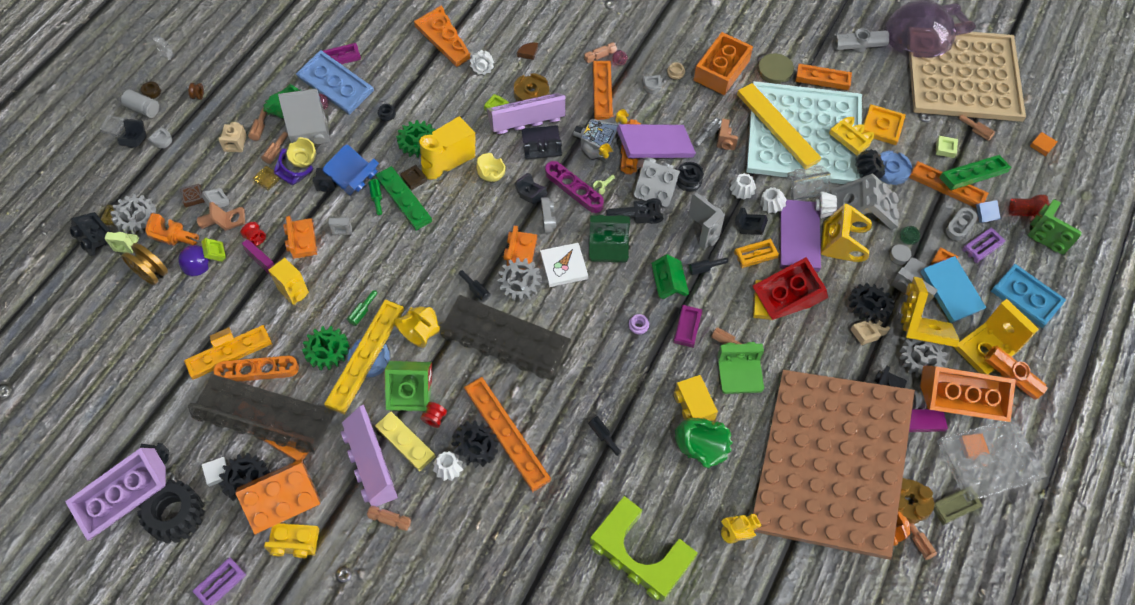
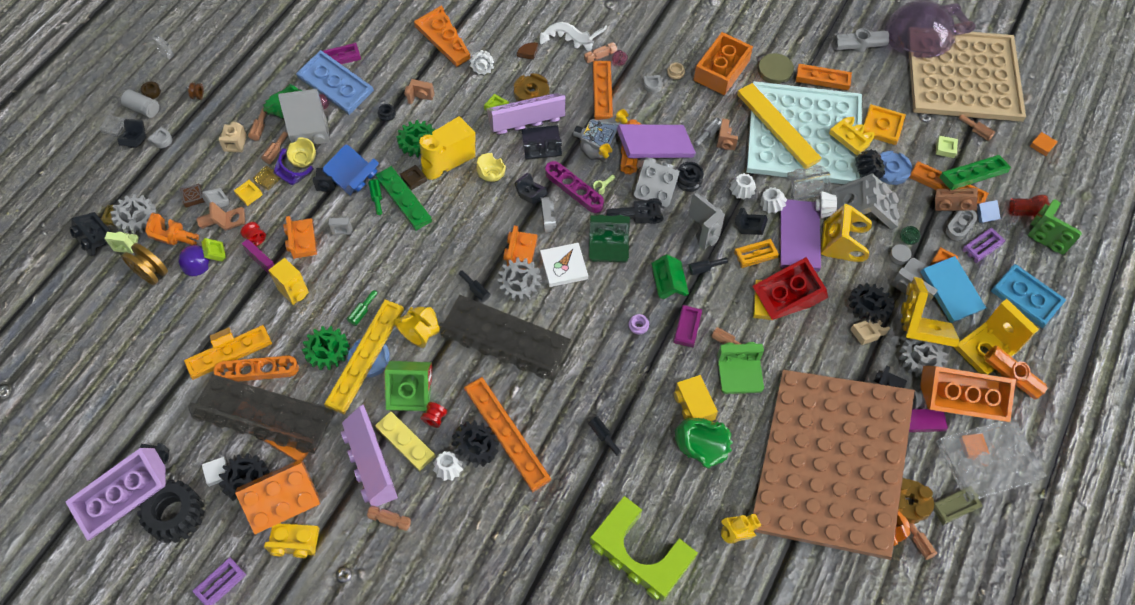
(248, 192): none -> yellow plate
(419, 89): none -> nougat bracket
(571, 33): none -> white piece
(956, 199): none -> nougat bracket

